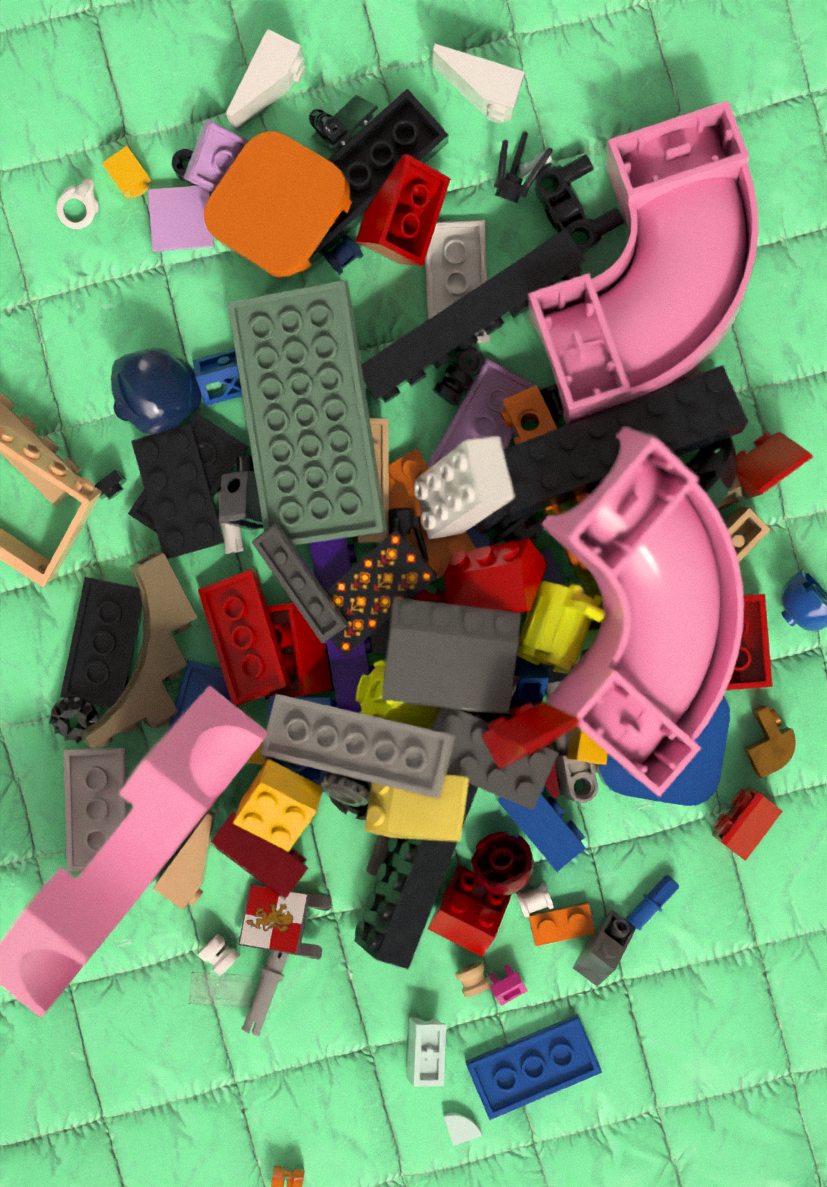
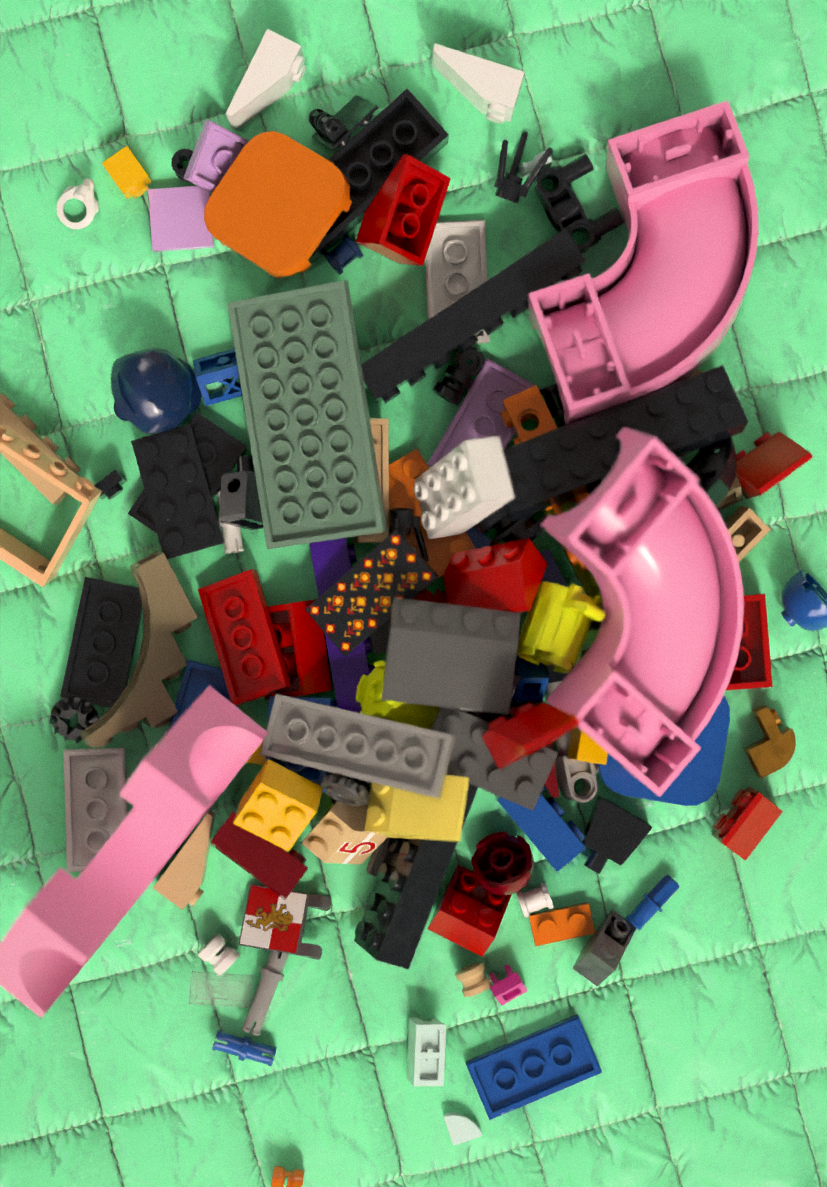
(244, 1048): none -> blue pin
(300, 583): dark grey tile -> none
(341, 835): none -> tan slope
(612, 834): none -> black torso

